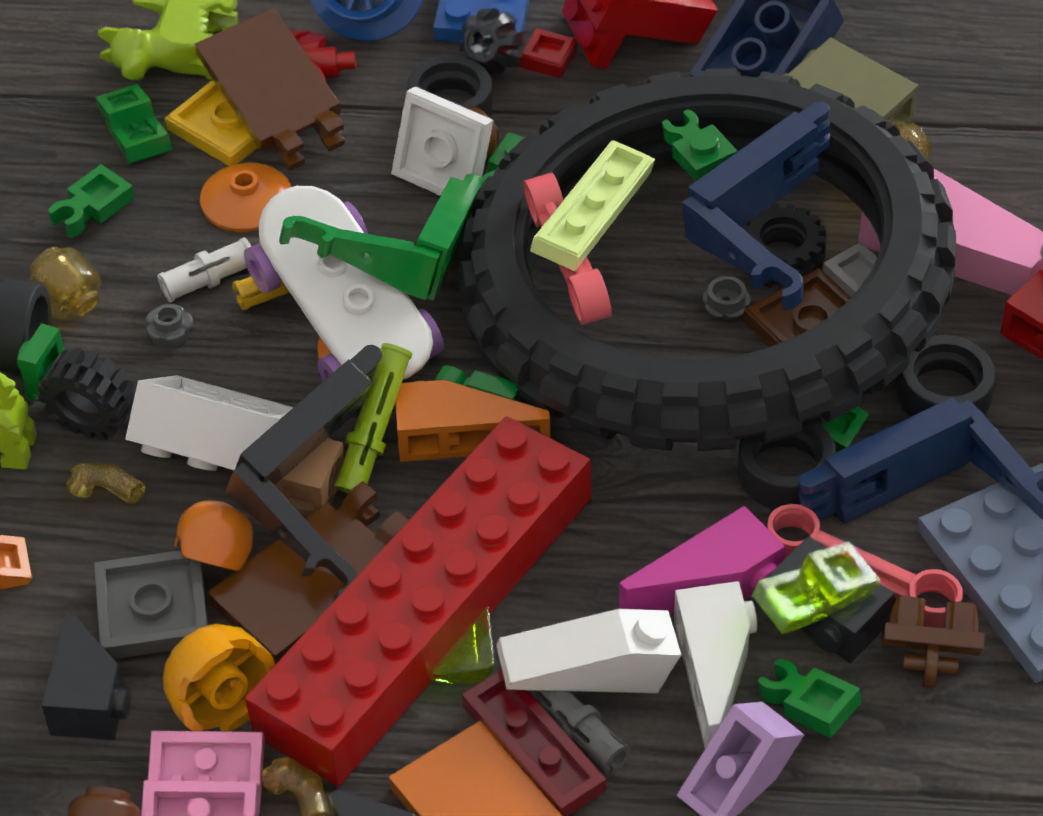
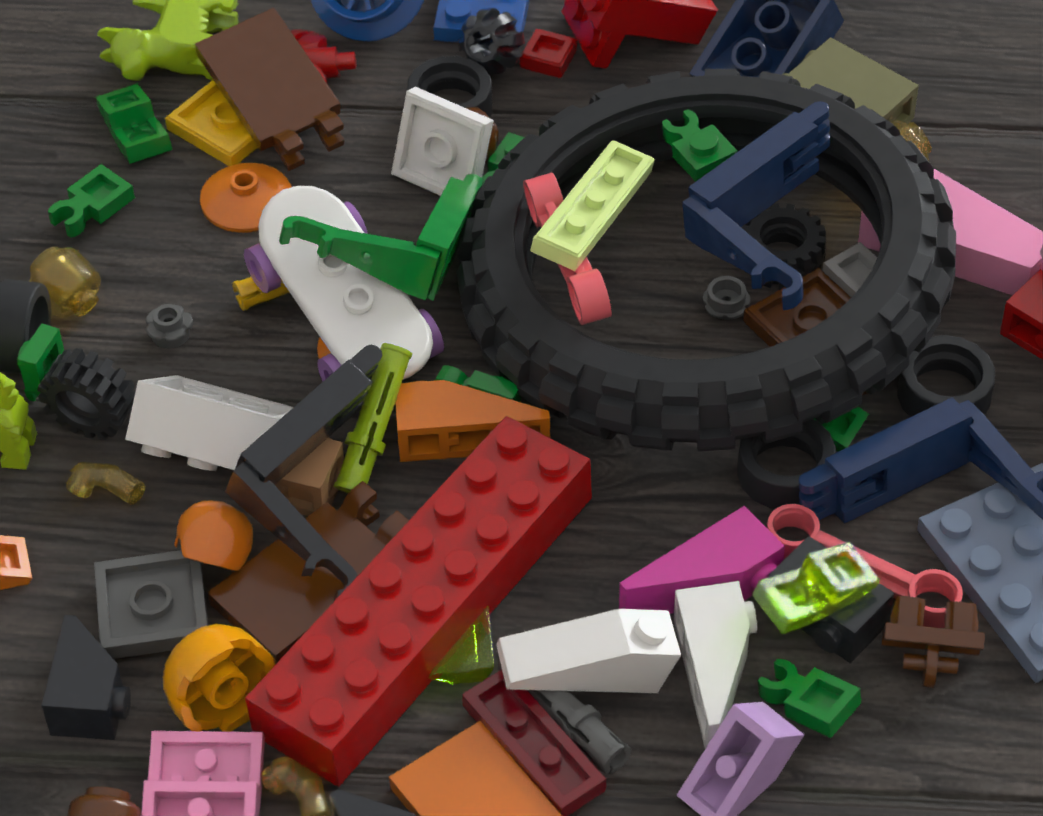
(178, 280): white pin -> none

